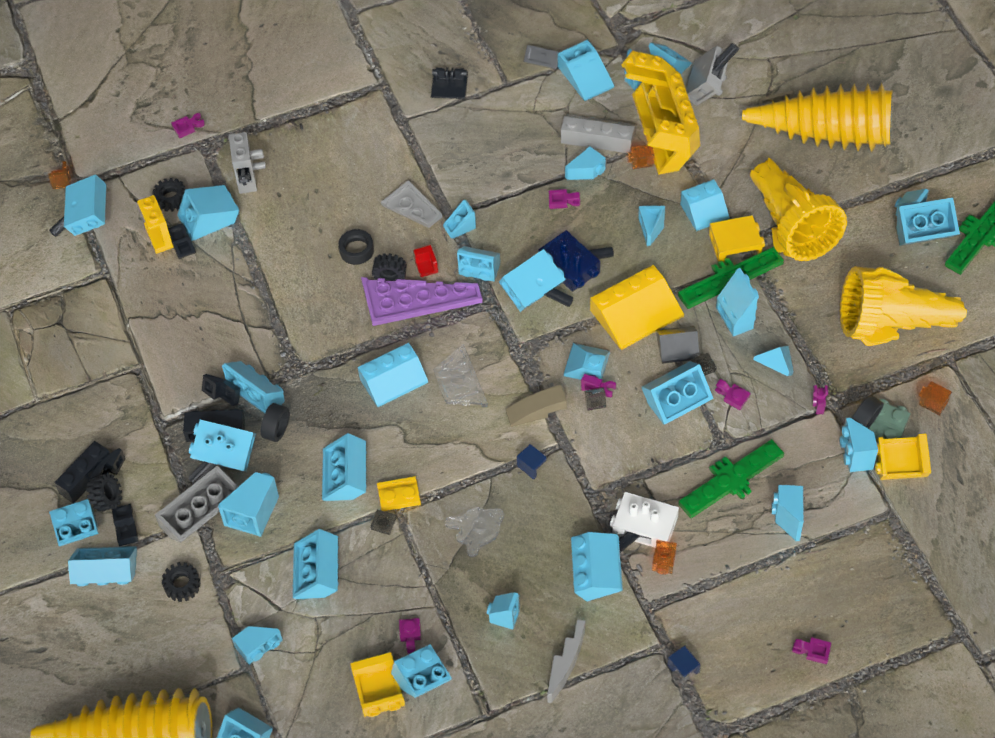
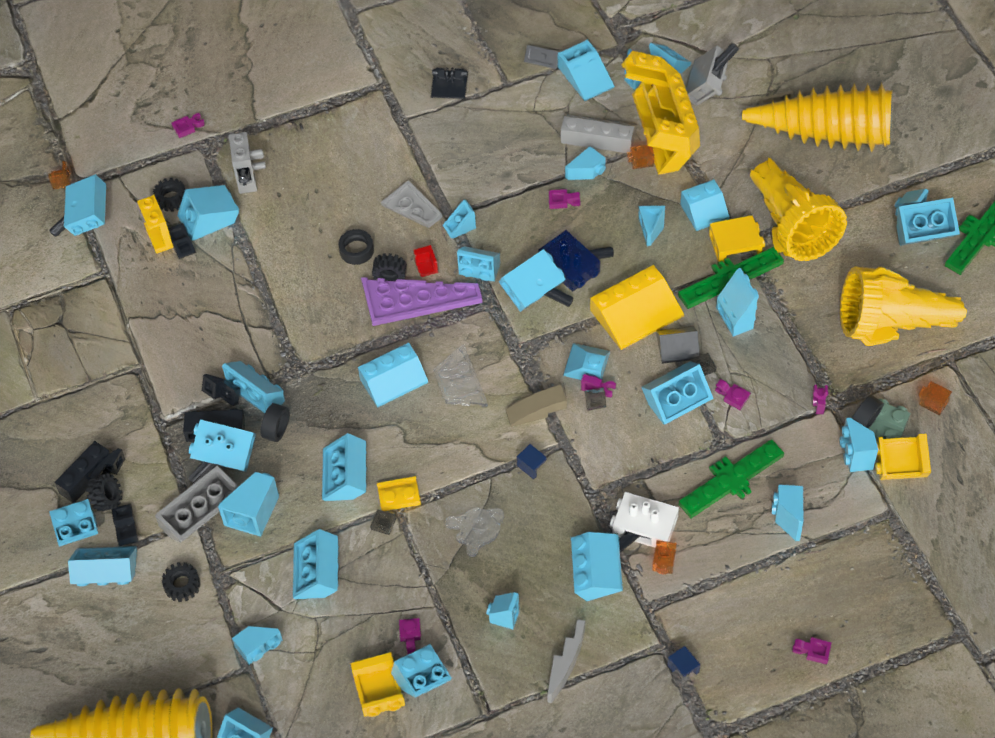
(777, 359): medium azure slope -> none

